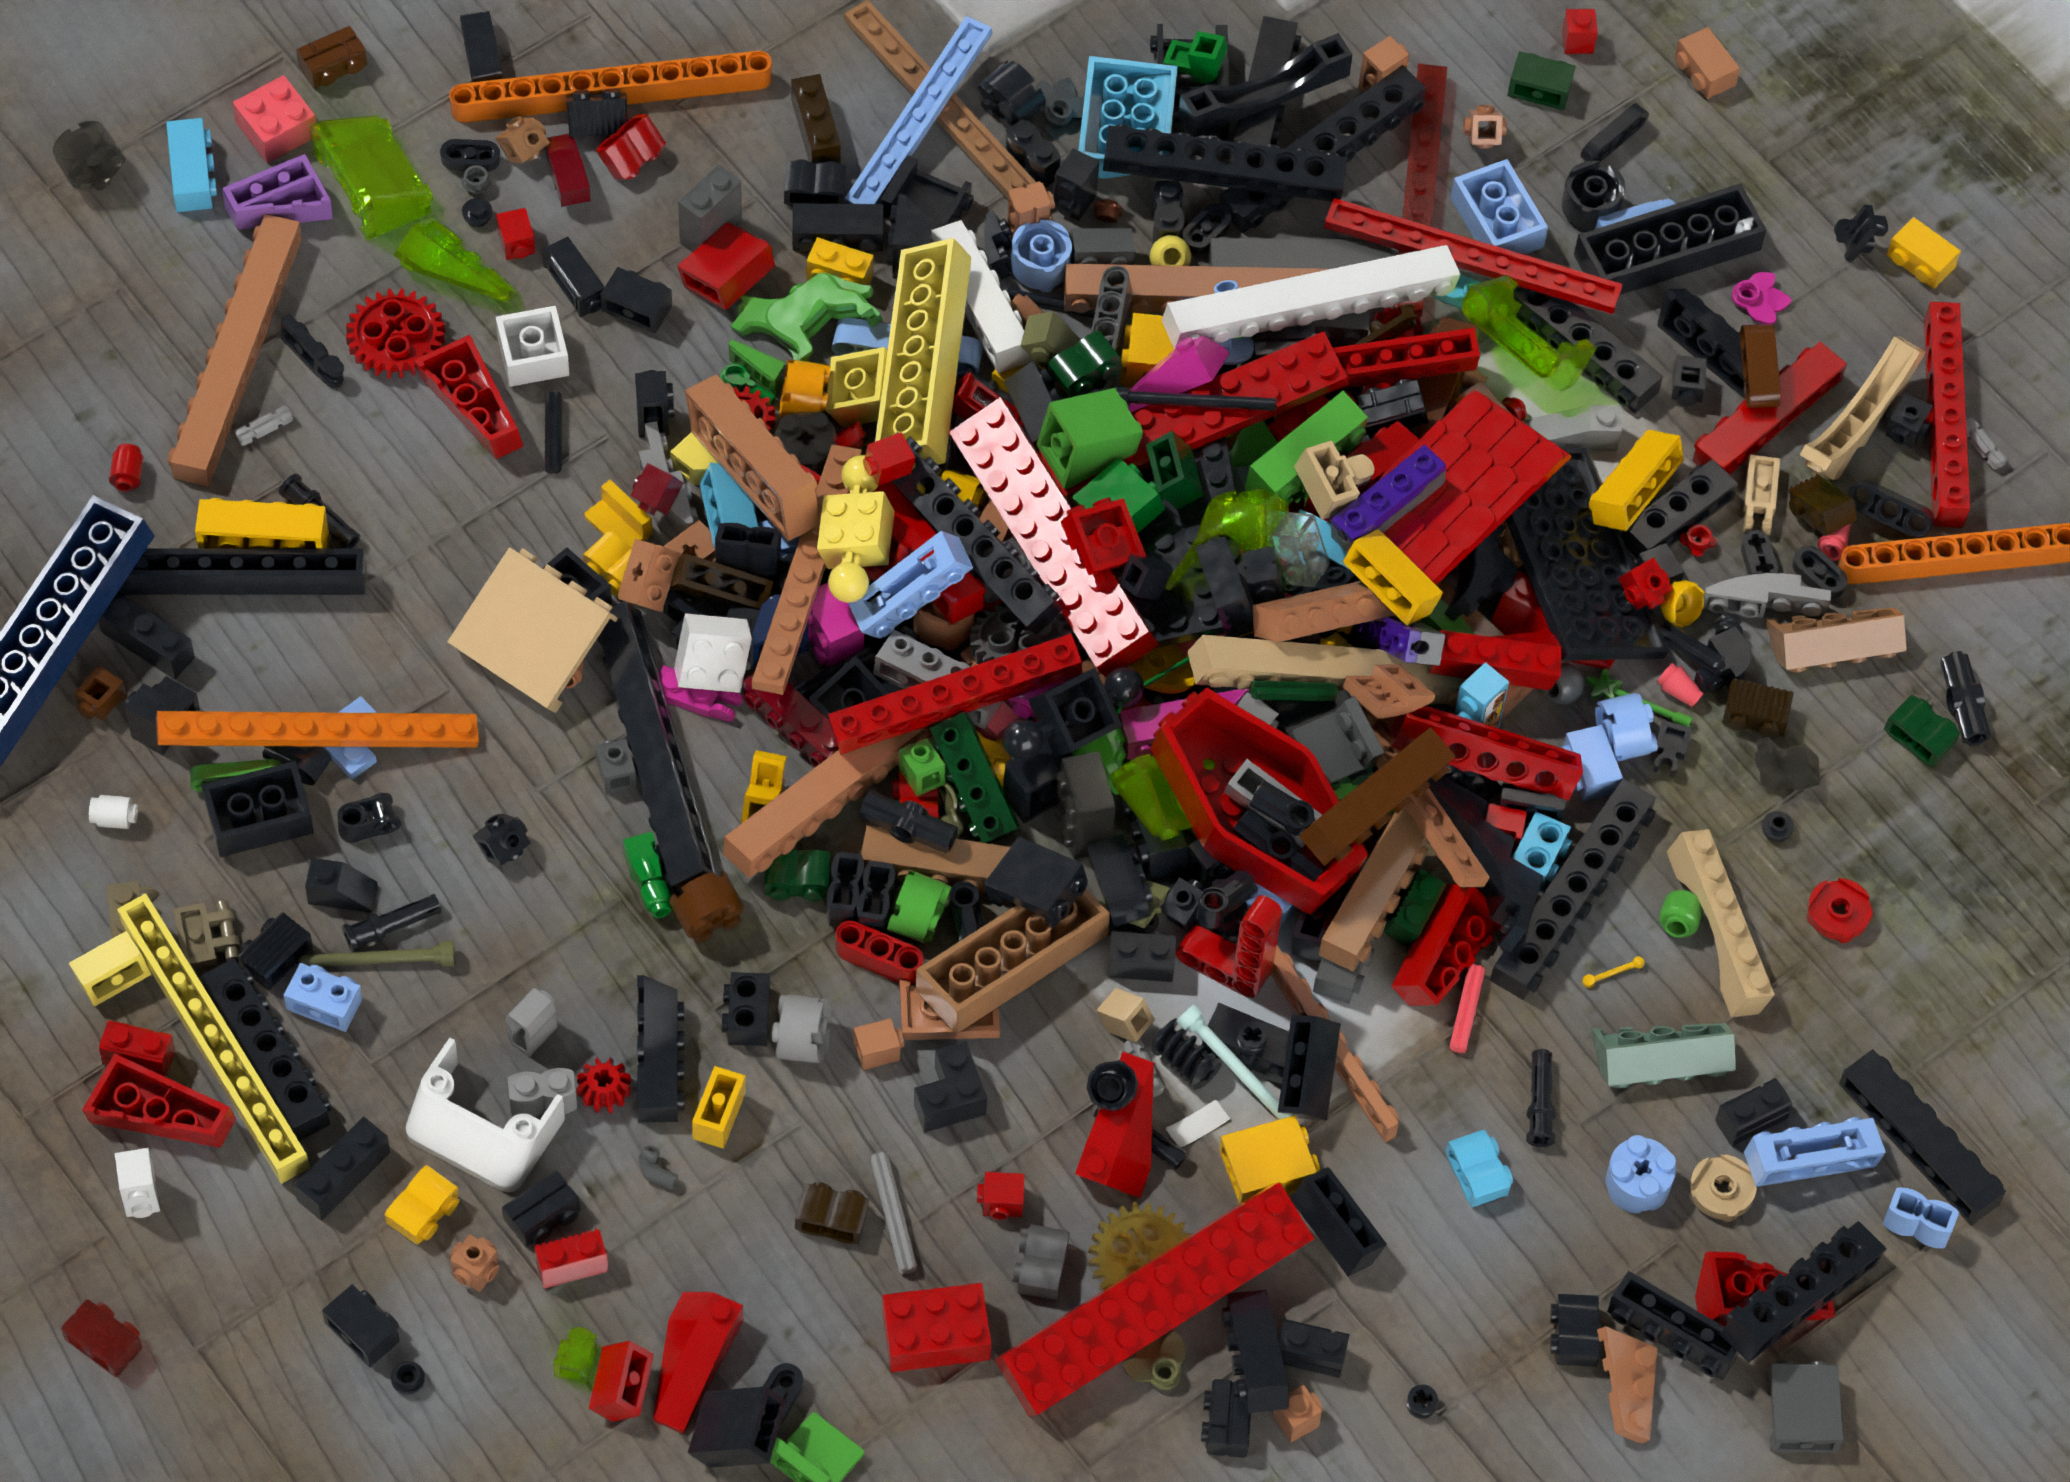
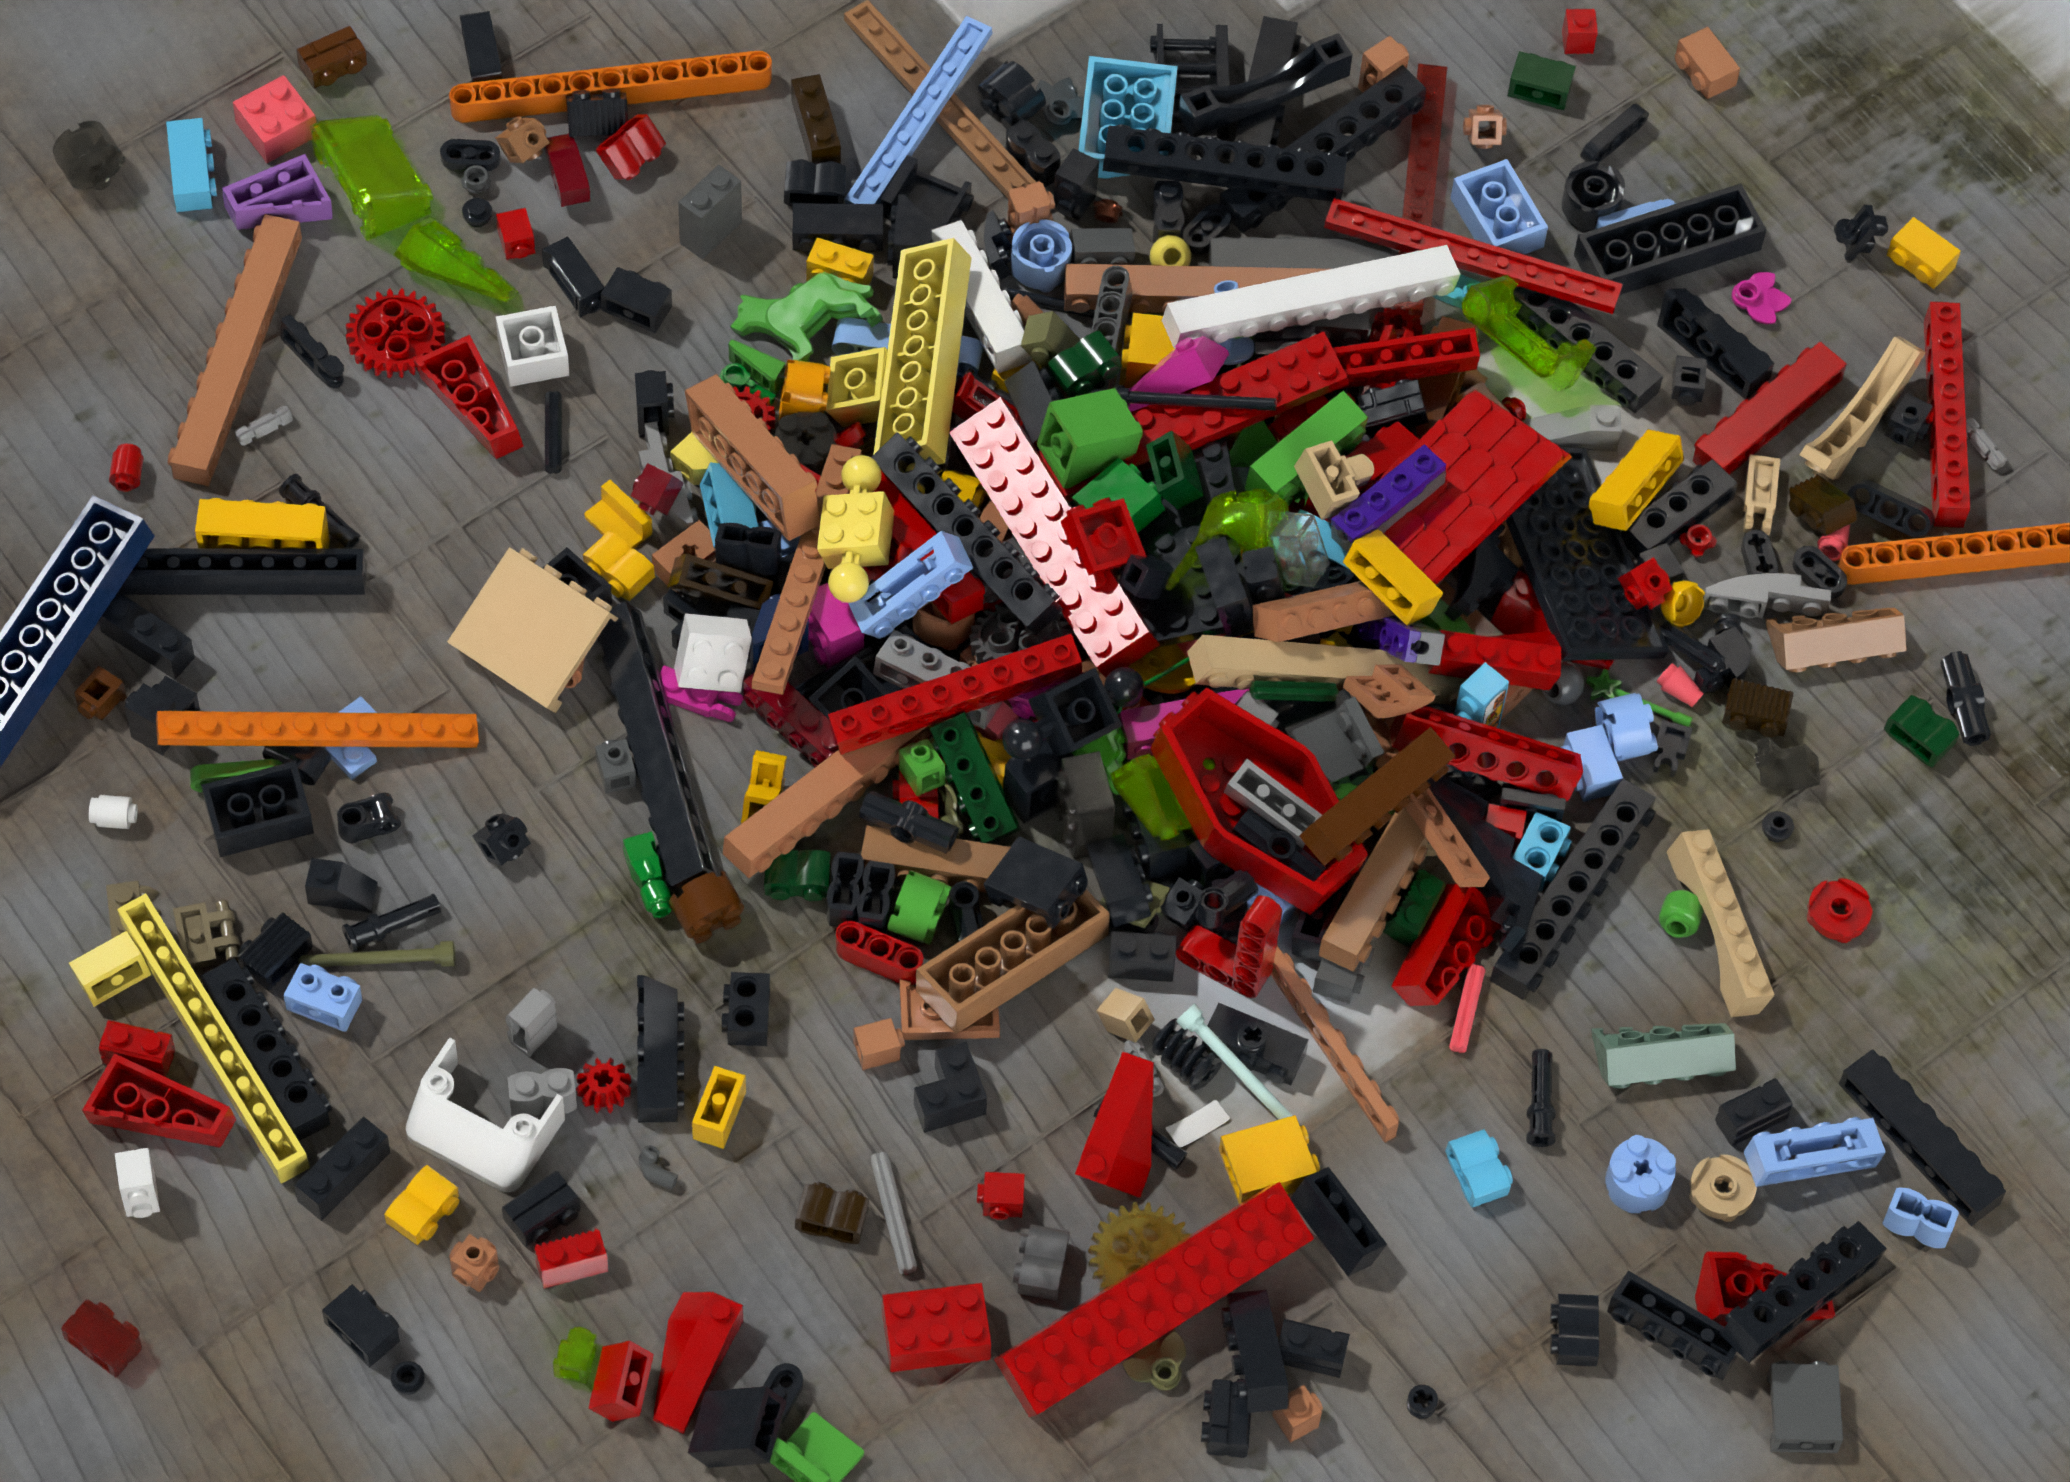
(648, 575): nougat brick -> none
(726, 265): red brick -> none
(802, 1028): light grey brick -> none
(889, 459): red brick -> none
(1112, 1085): black hair -> none
(1199, 58): green brick -> none
(1279, 806): black piece -> none
(1309, 1067): black brick -> none
(1393, 328): dark brown piece -> none
(1589, 980): yellow hinge -> none
(1632, 1382): nougat wing -> none
(1760, 366): reddish brown beam -> none

